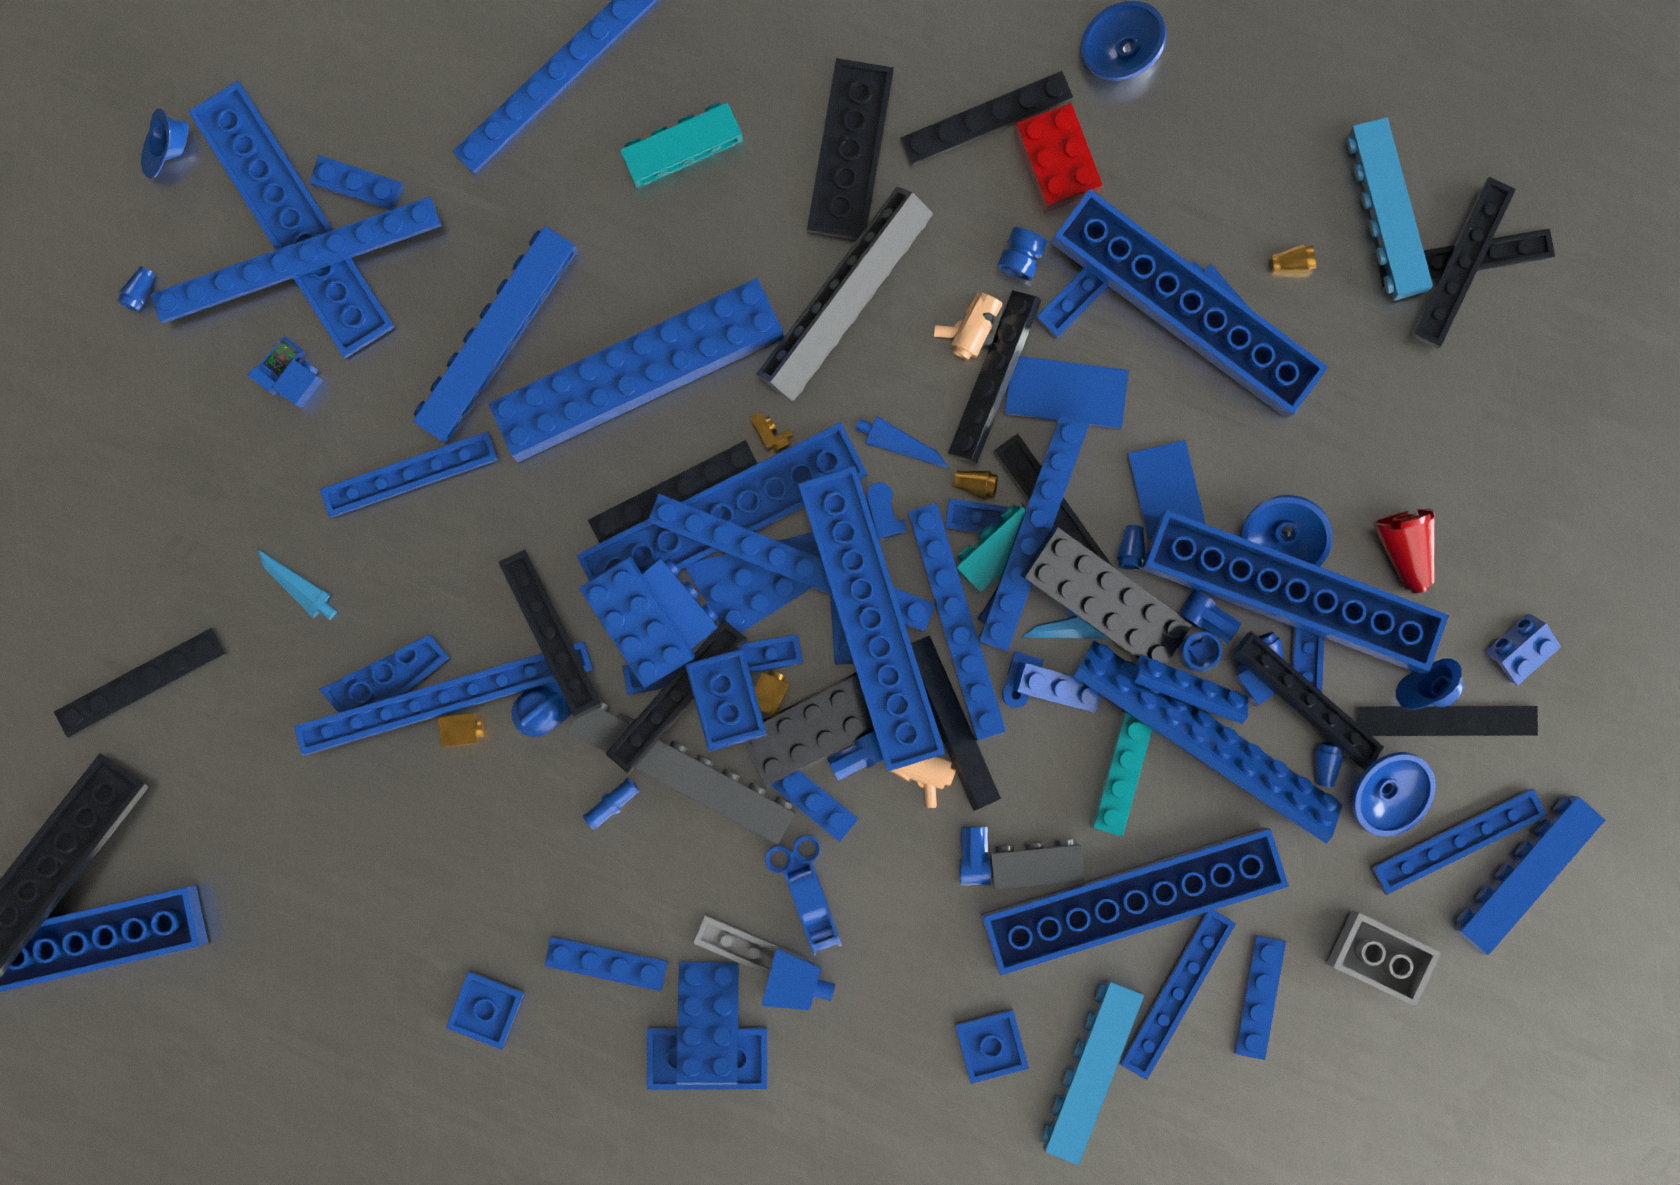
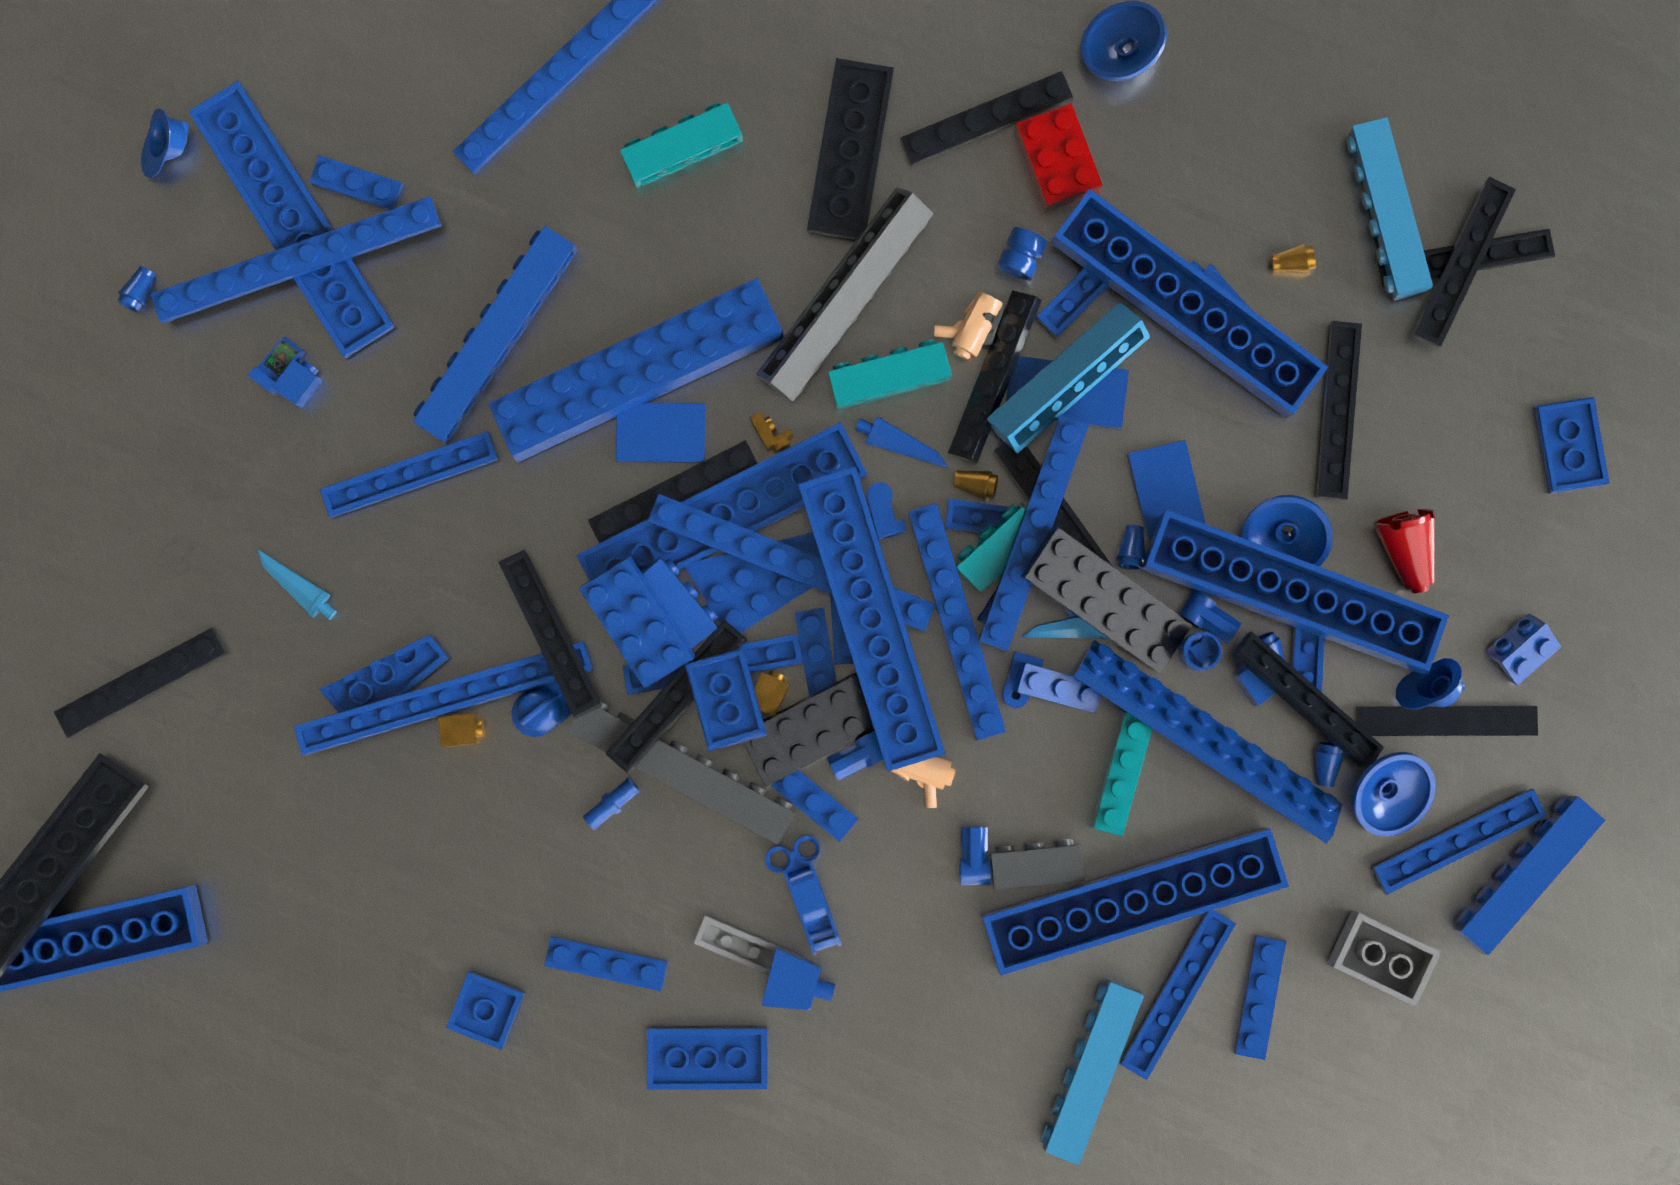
(662, 433): none -> blue tile
(707, 1023): blue plate -> none
(815, 649): none -> blue plate
(890, 374): none -> teal brick
(954, 727): black tile -> none
(991, 1046): blue plate -> none
(1068, 377): none -> dark azure brick
(1191, 689): blue plate -> none
(1339, 410): none -> black plate
(1571, 445): none -> blue tile

